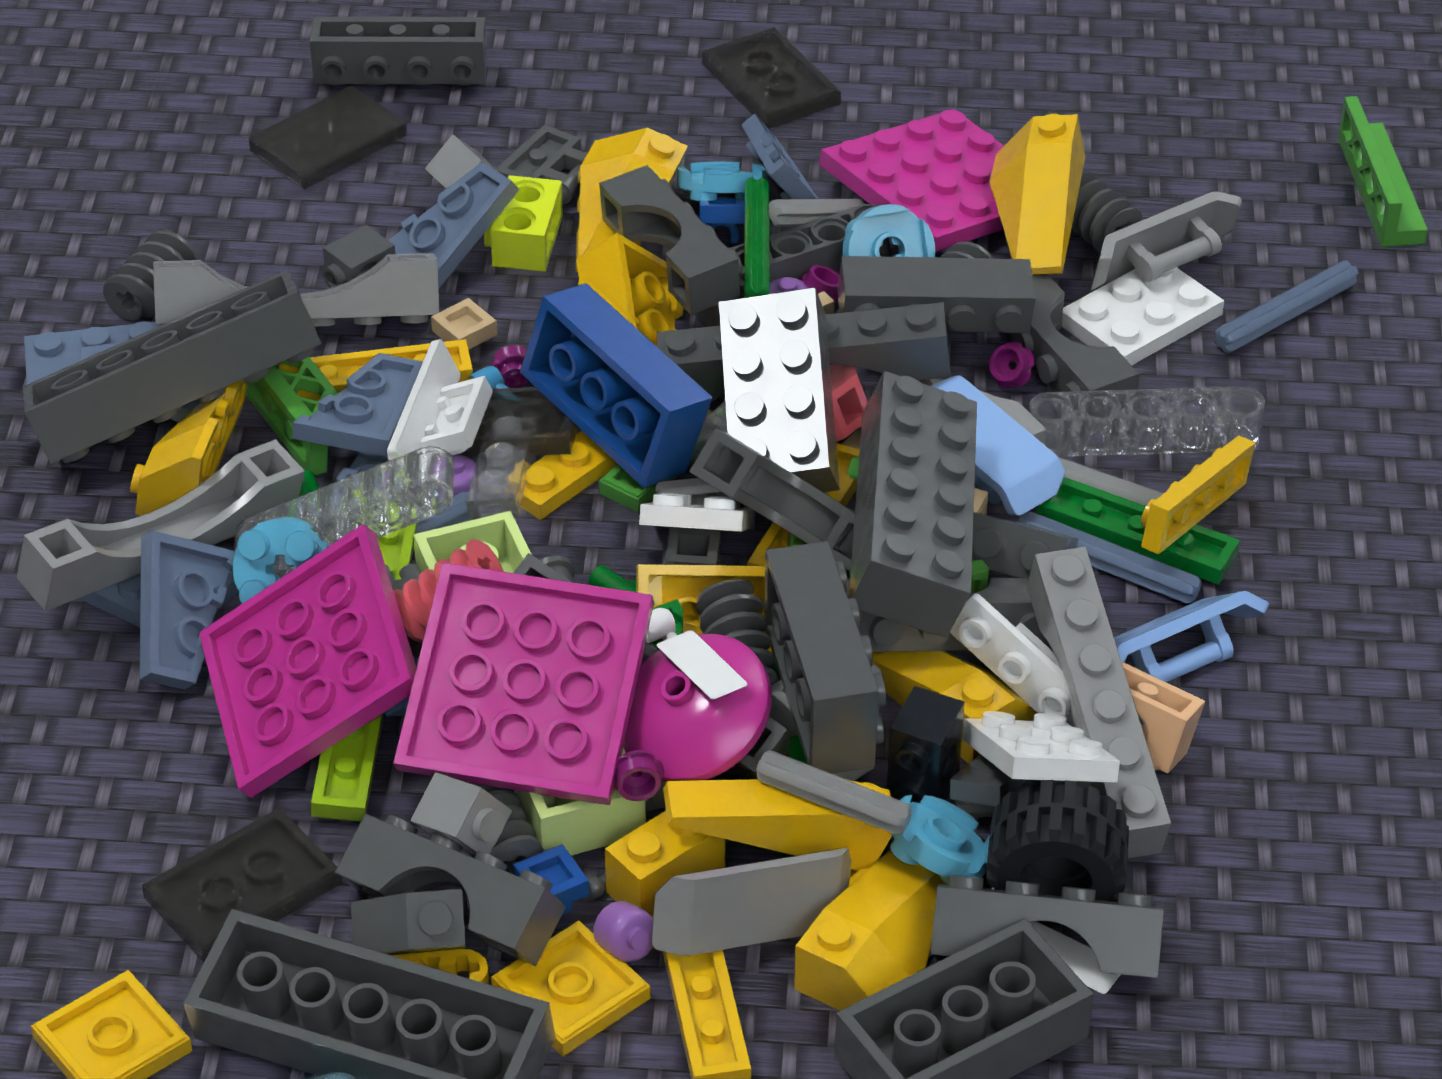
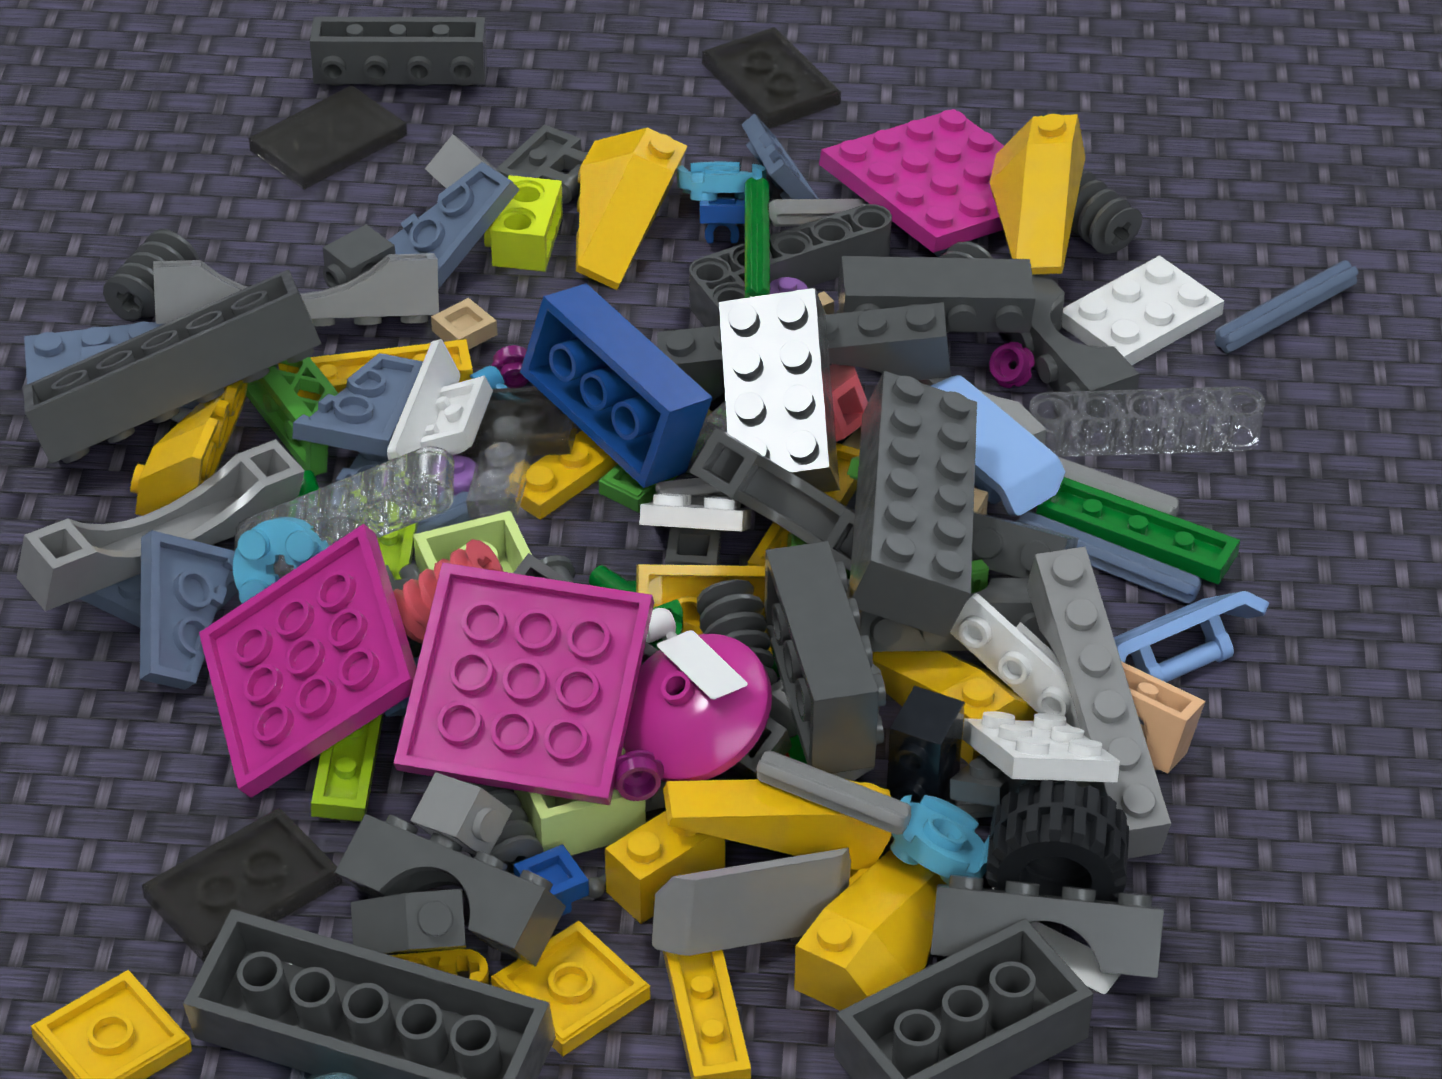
(624, 931): medium lavender piece -> none
(632, 284): yellow wedge -> none
(647, 210): dark grey arch -> none
(822, 280): magenta plate -> none
(889, 221): medium azure plate -> none
(1168, 239): light grey piece -> none
(1196, 494): yellow plate -> none
(1380, 178): bright green fence -> none

